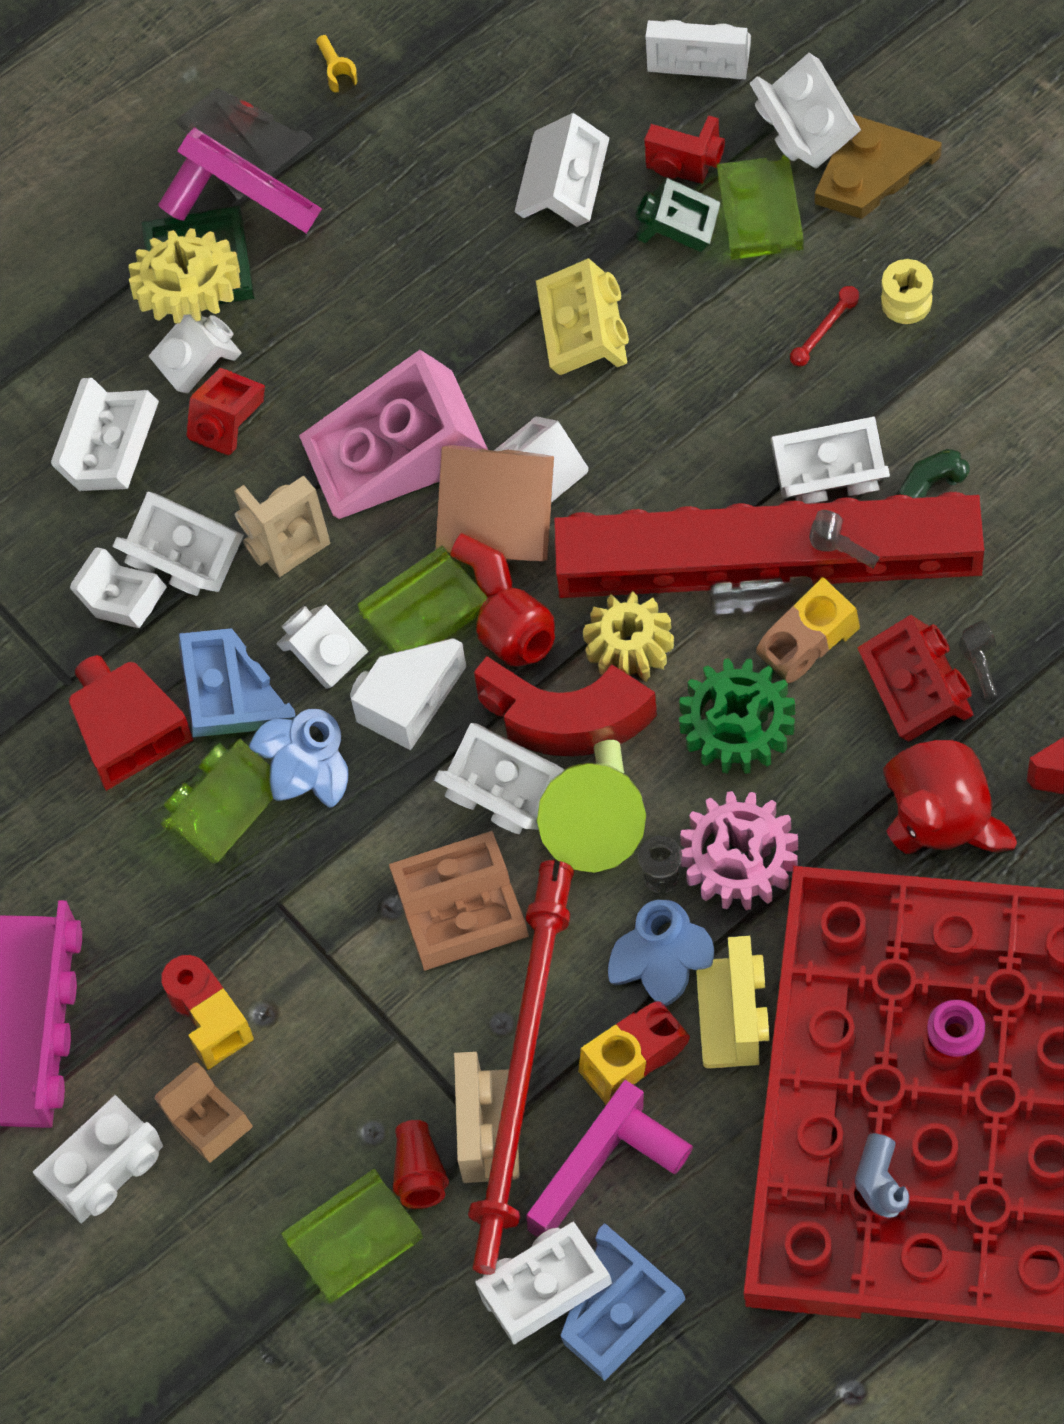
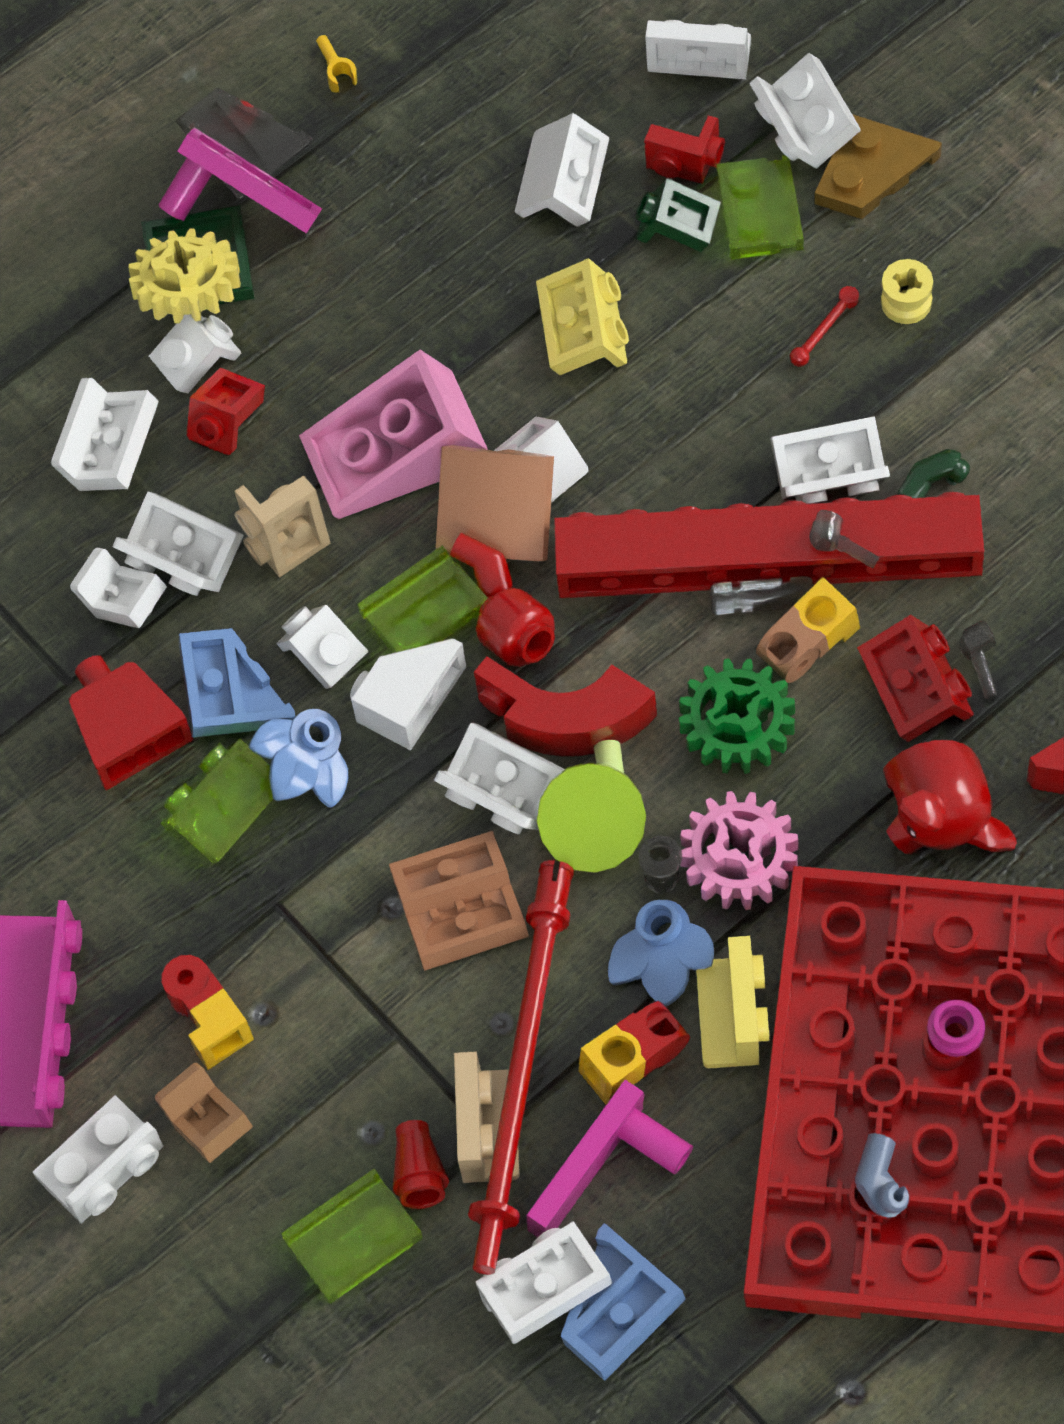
(648, 636): light yellow gear -> none

